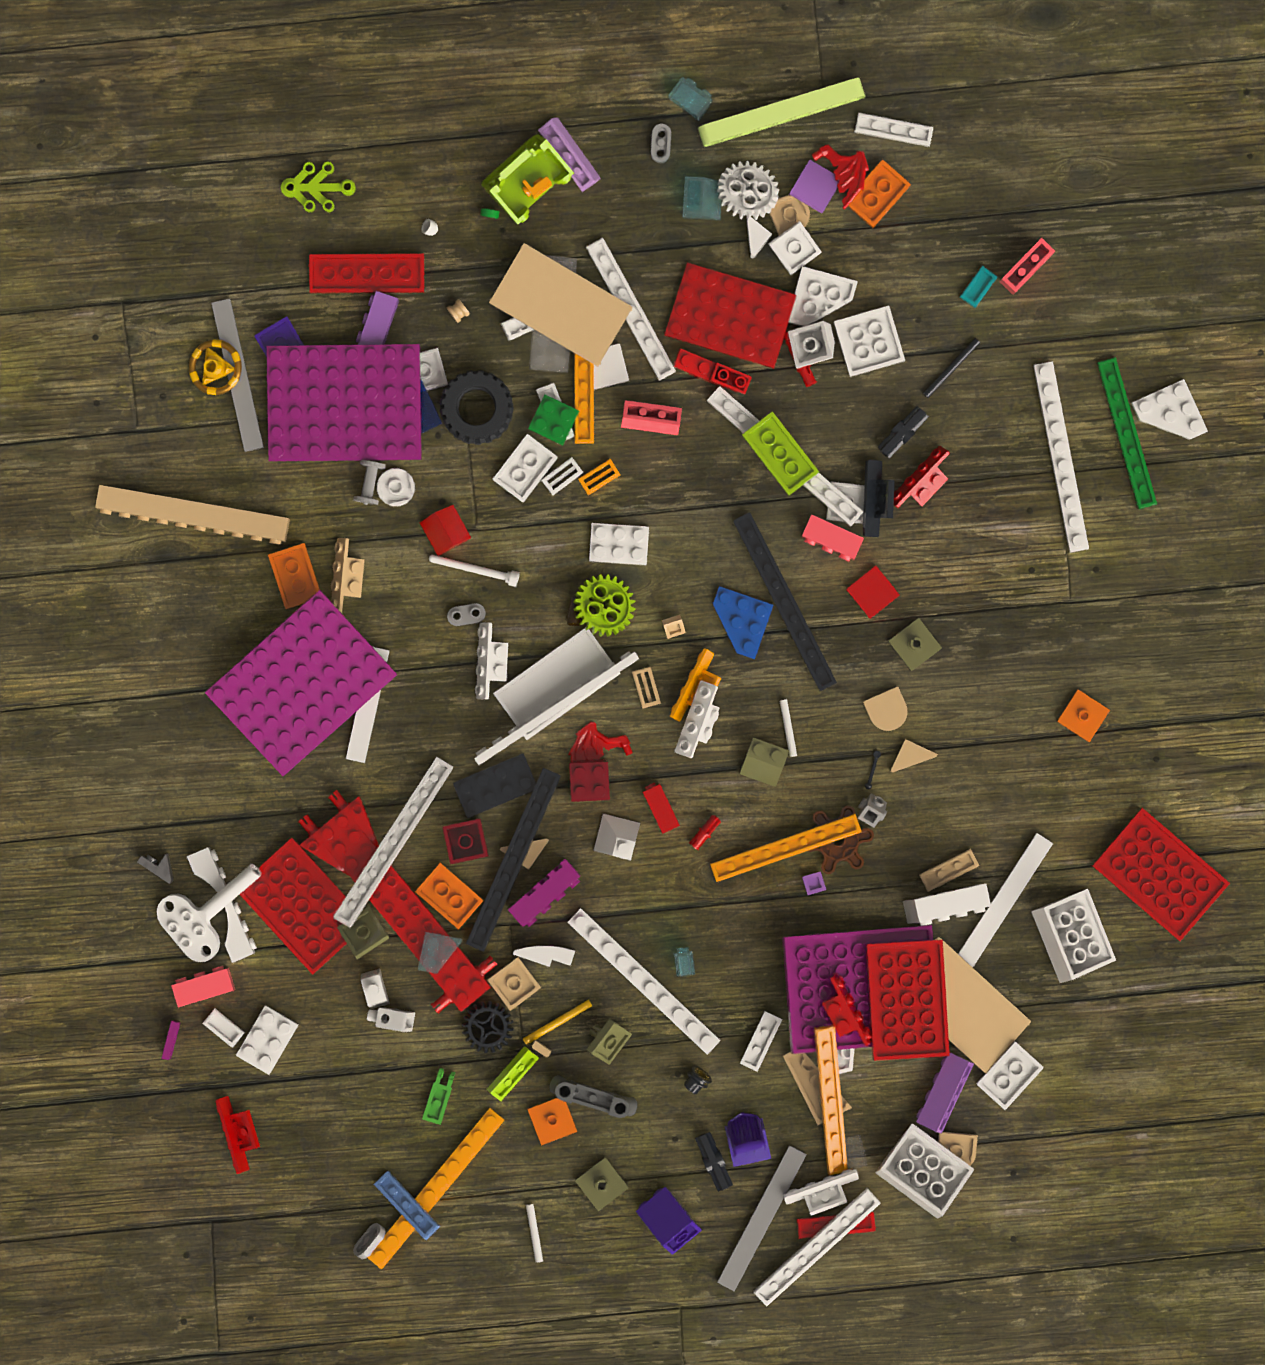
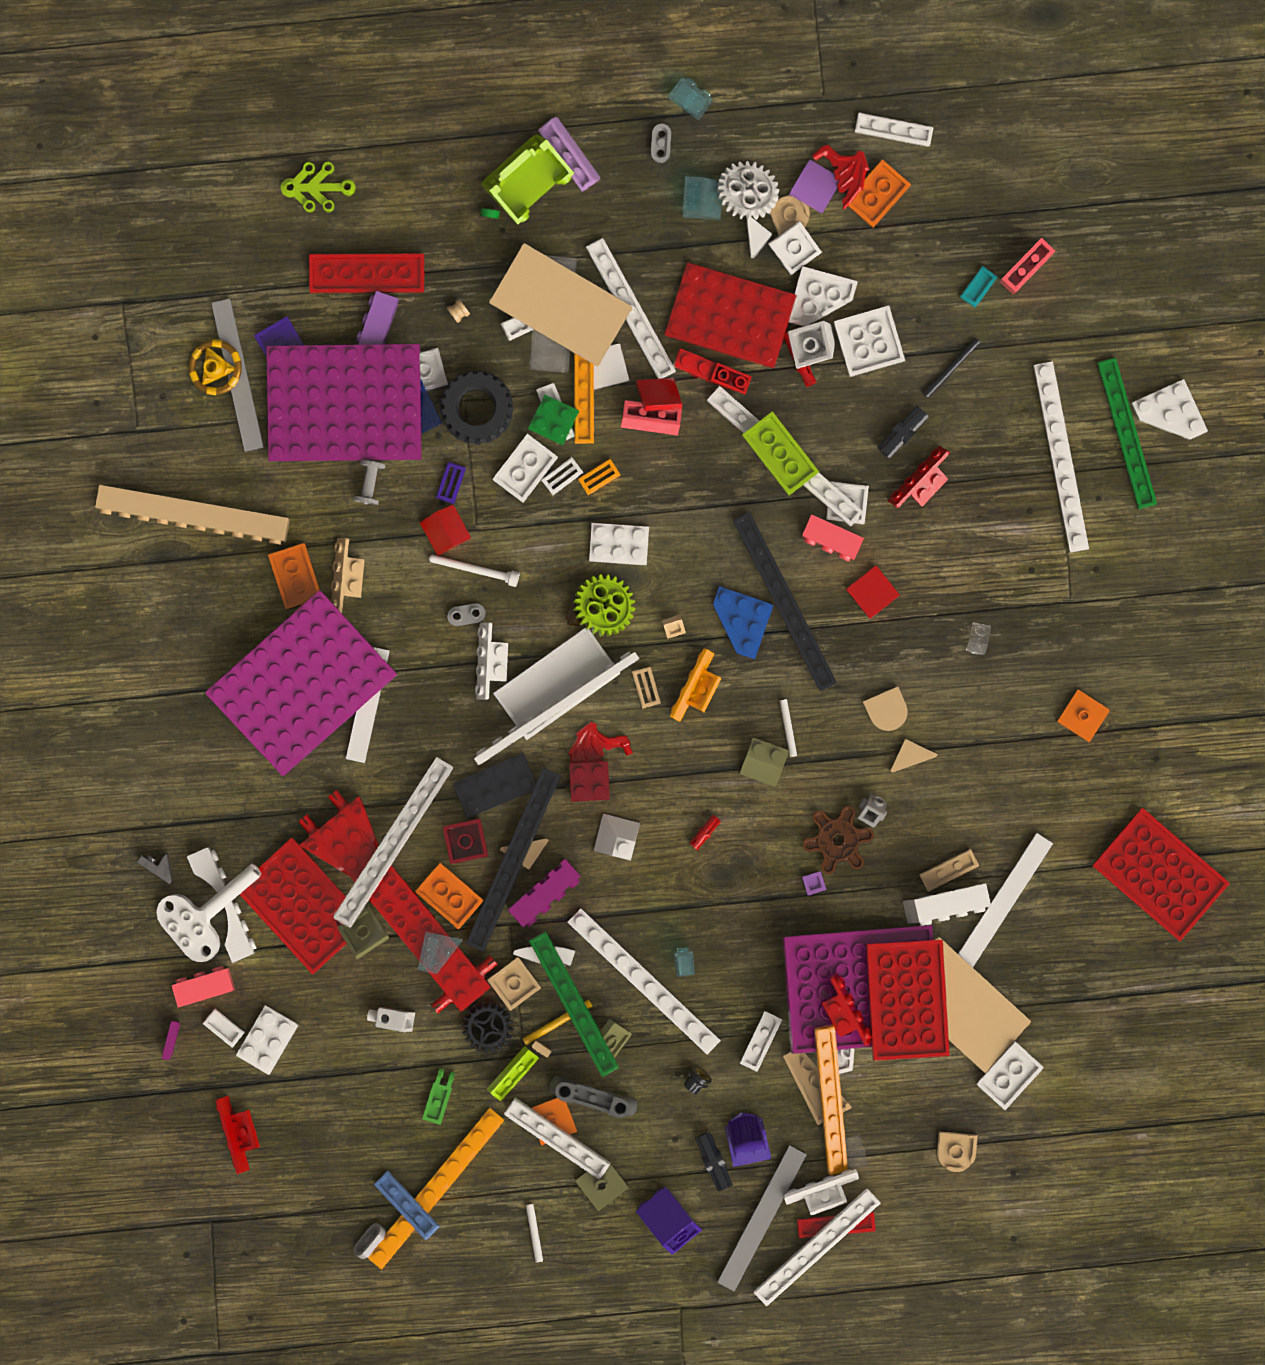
(374, 989): white torso -> none
(395, 487): white tile -> none
(429, 227): white hinge -> none
(456, 467): none -> dark purple tile
(539, 187): light orange bracket -> none
(557, 1138): none -> white tile
(574, 1004): none -> green tile
(659, 394): none -> red tile
(660, 808): red brick -> none
(699, 720): white bracket -> none
(781, 112): yellowish green beam -> none
(786, 847): light orange tile -> none
(876, 754): black hinge -> none
(877, 498): black bracket -> none
(915, 644): olive tile -> none
(925, 1171): white slope -> none
(944, 1093): medium lavender brick -> none
(978, 638): none -> clear bracket
(1073, 936): white slope -> none

